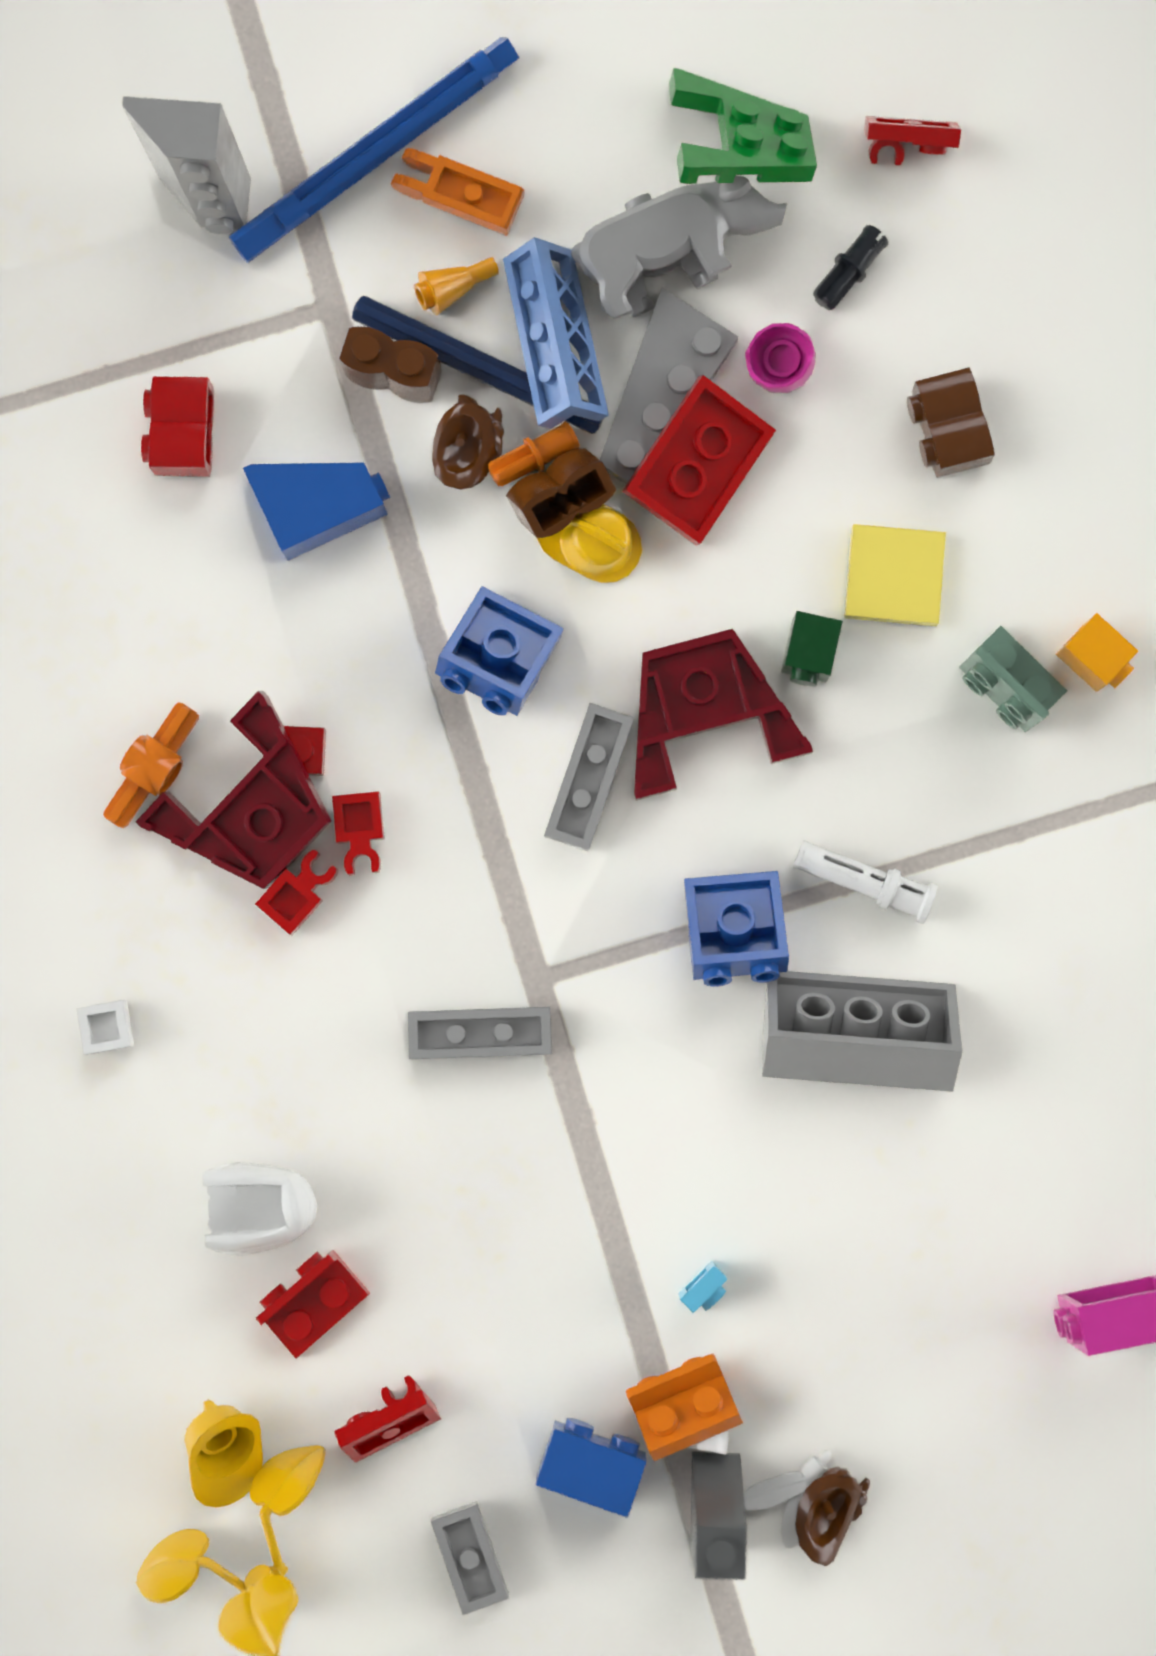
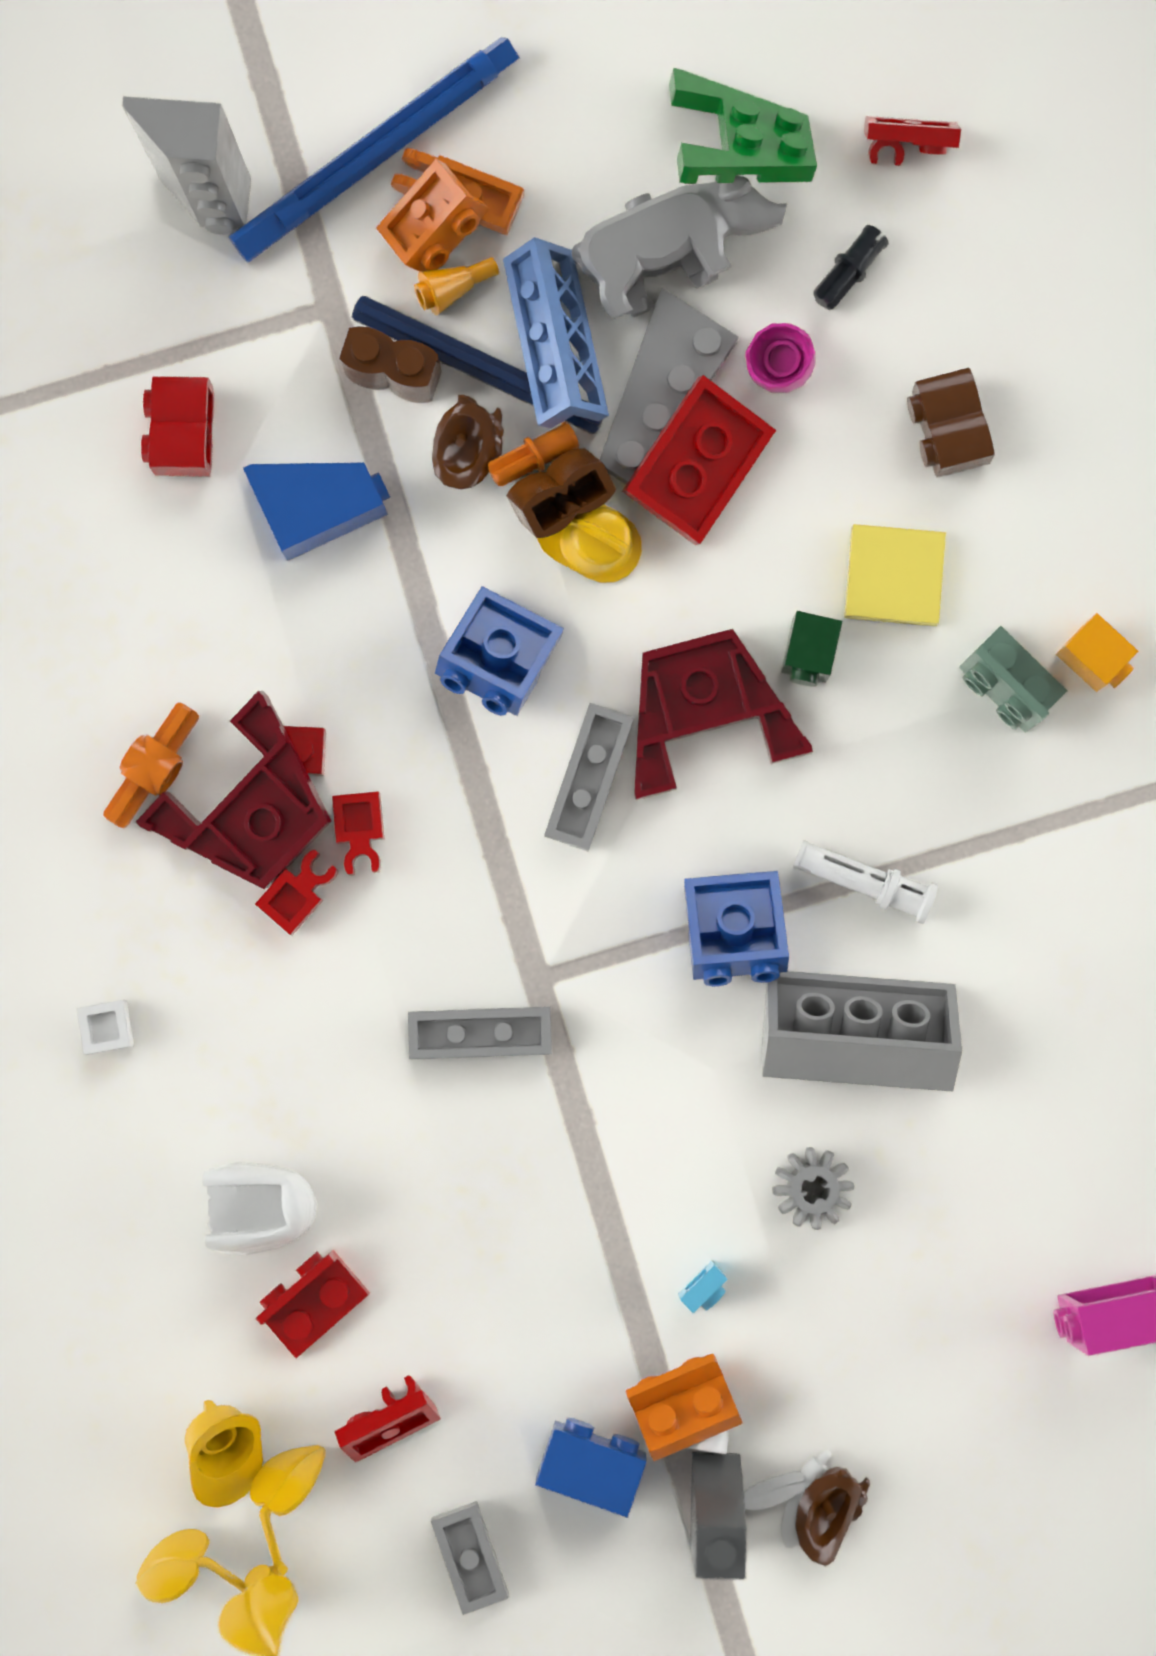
(431, 219): none -> orange bracket
(809, 1172): none -> light grey gear

